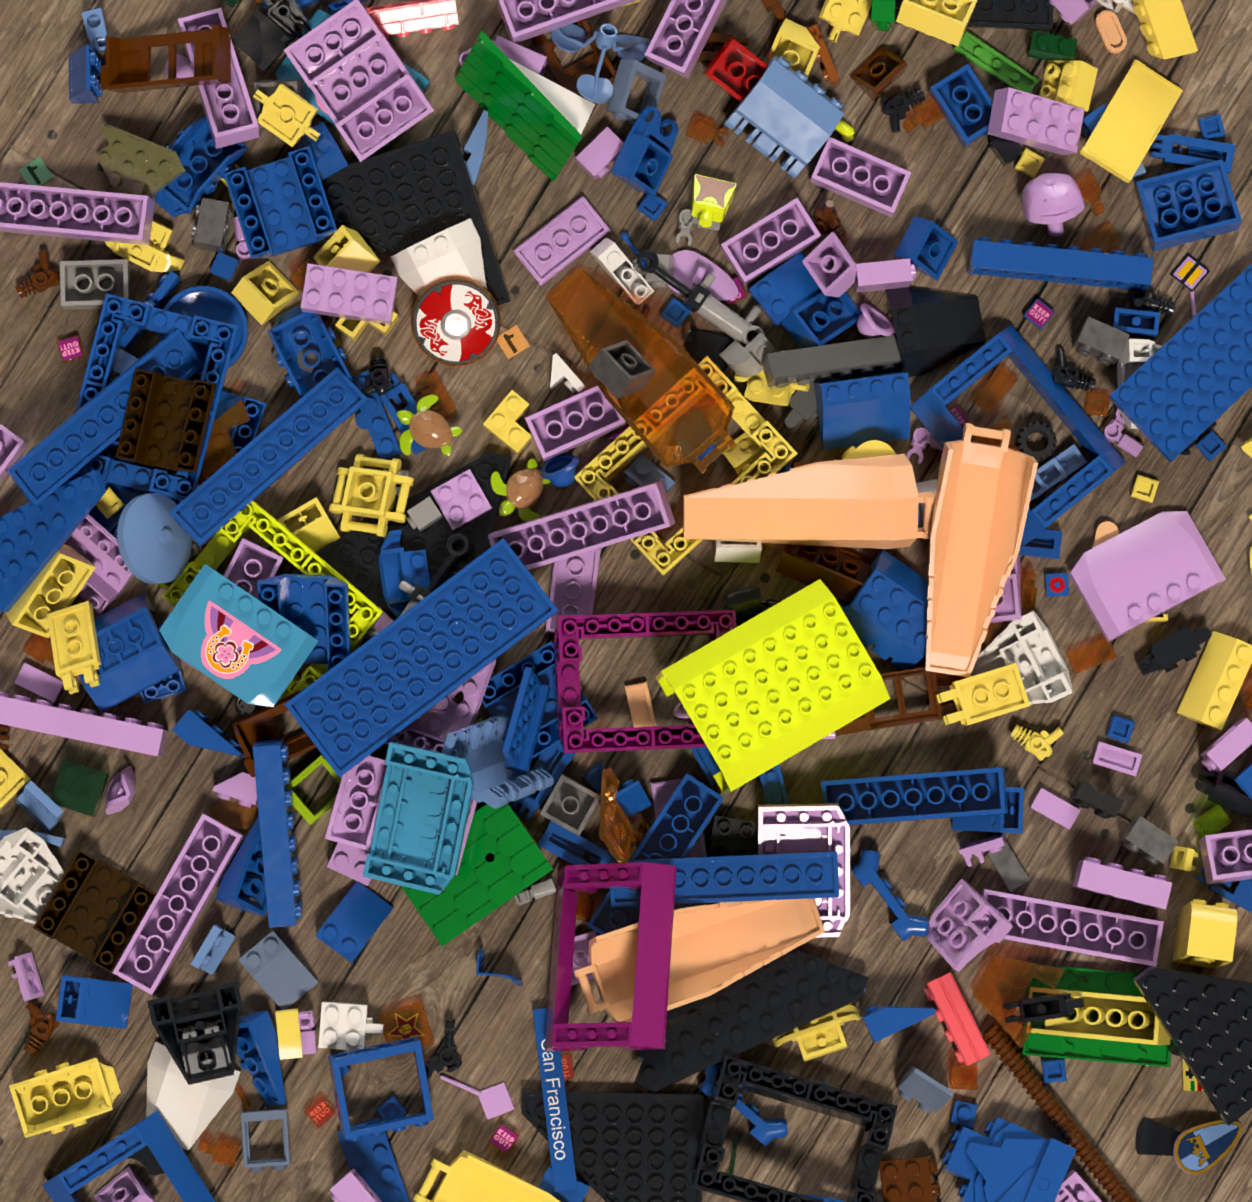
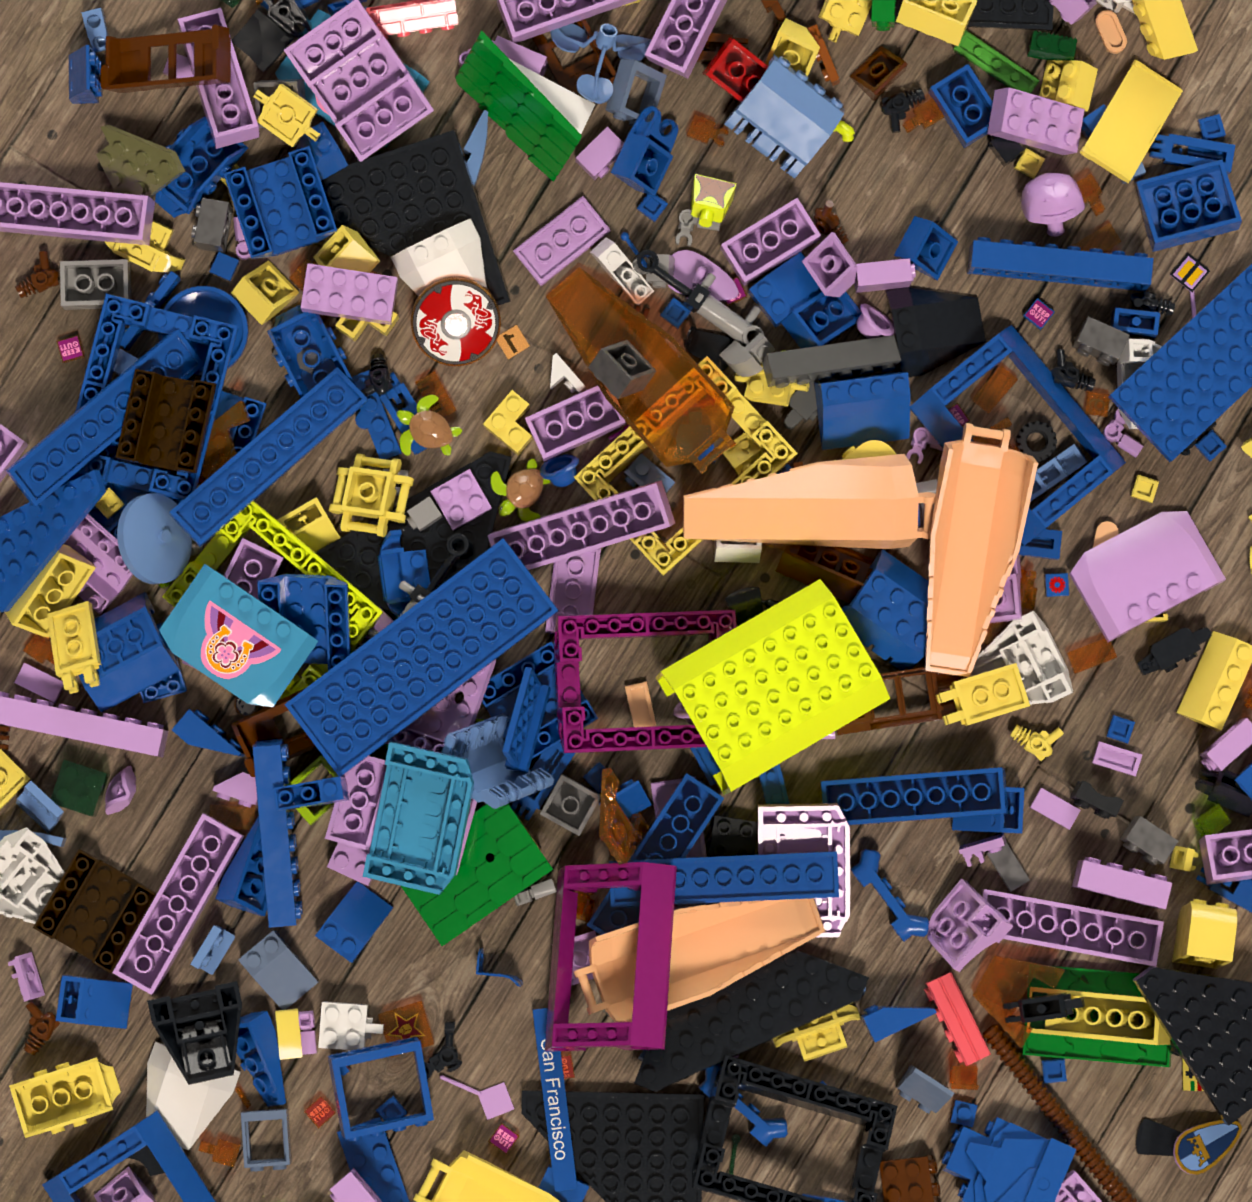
(36, 172): clear green sticker -> none
(311, 793): none -> blue slope
(571, 846): blue hinge -> none
(860, 177): lavender brick -> none

